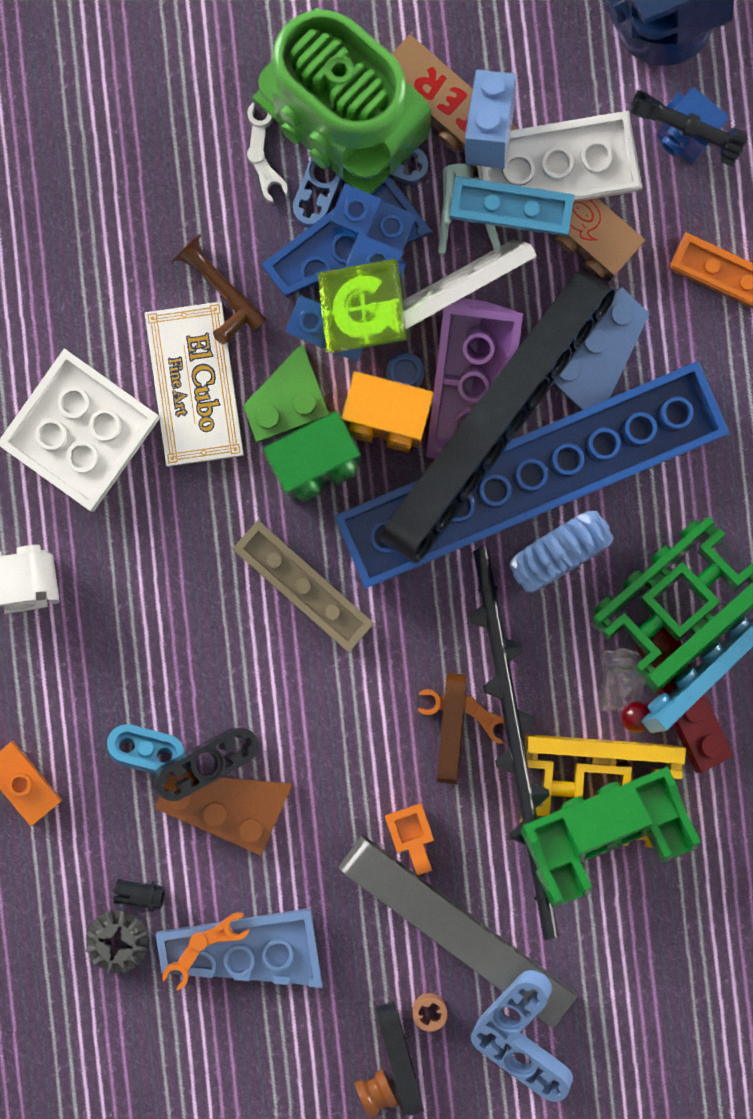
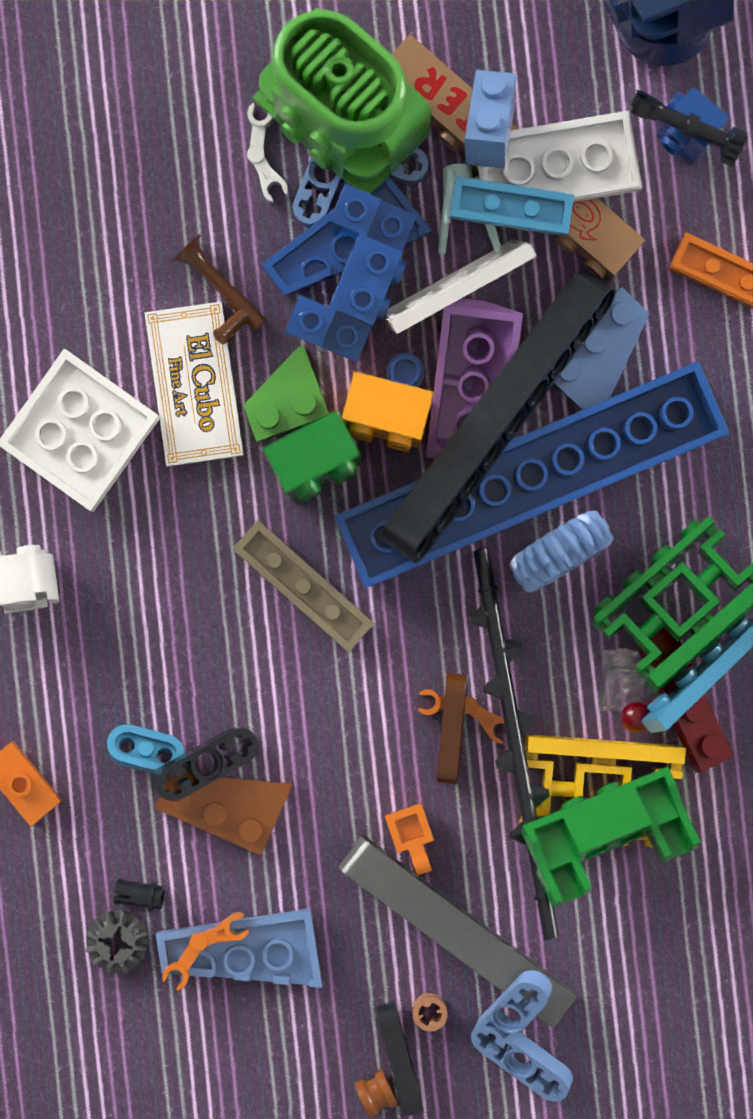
(362, 306): clear neon green tile -> none

